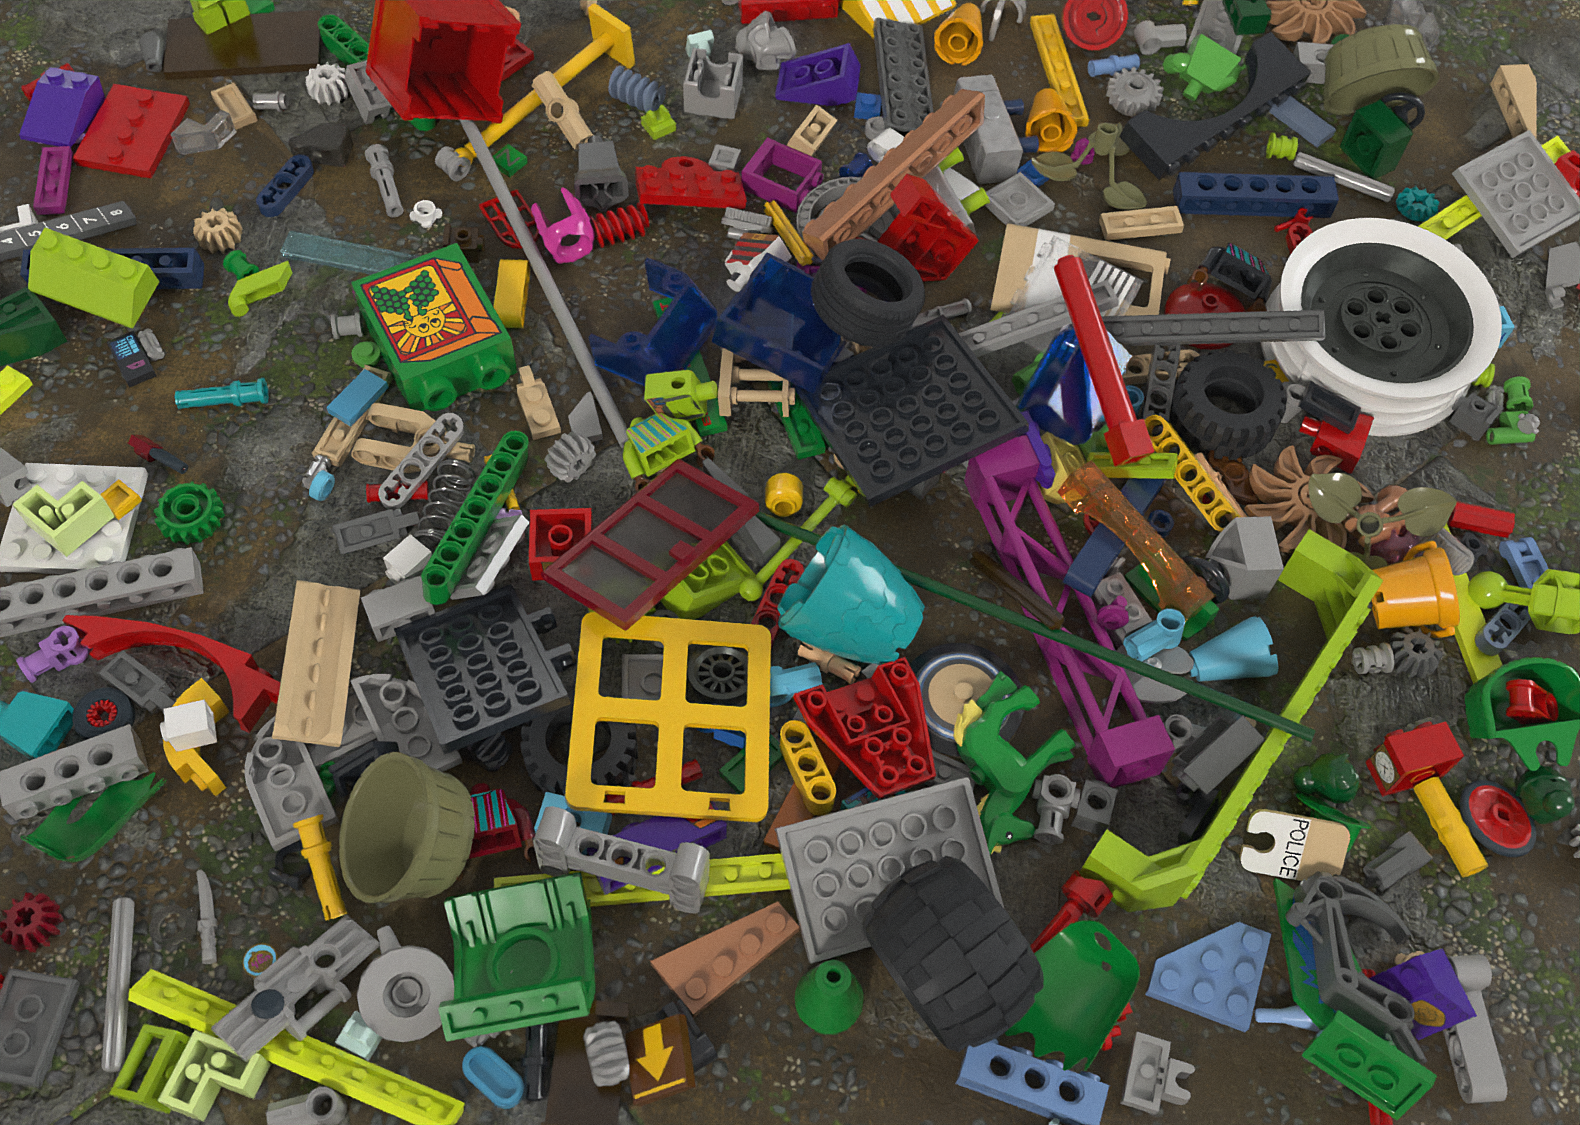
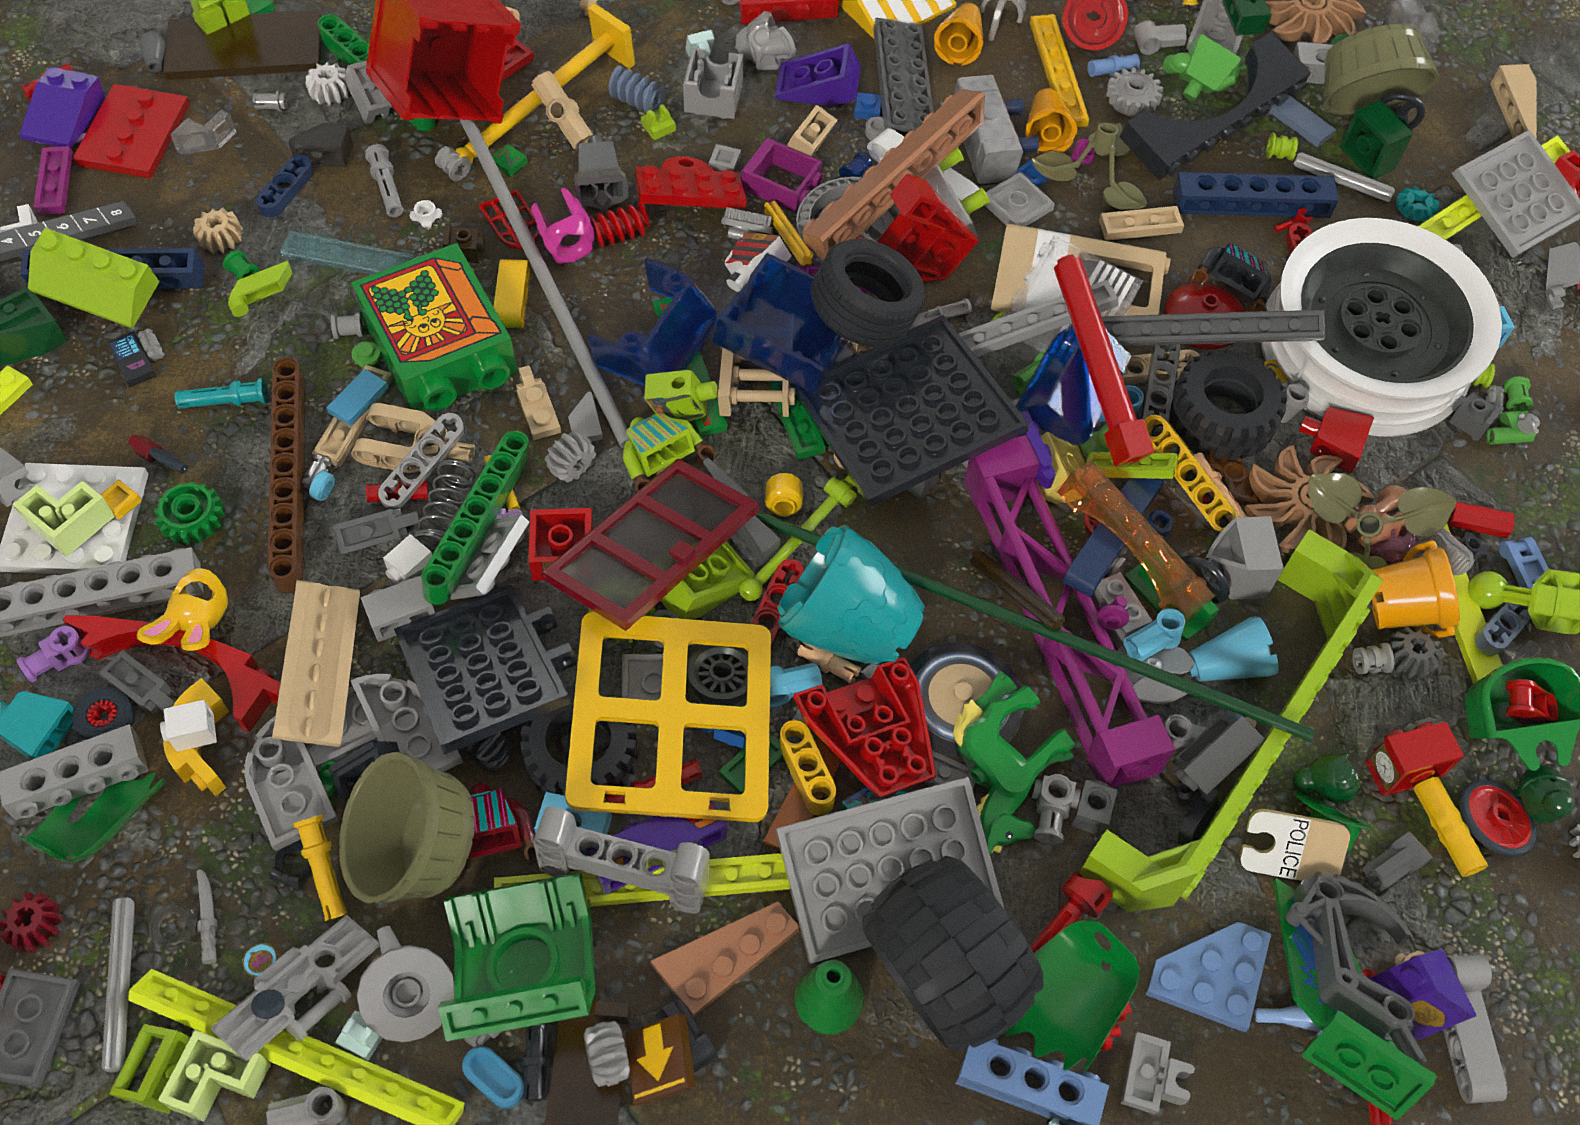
(189, 613): none -> yellow piece
(232, 101): tan tile -> none
(287, 455): none -> reddish brown beam
(1329, 407): black tile -> none

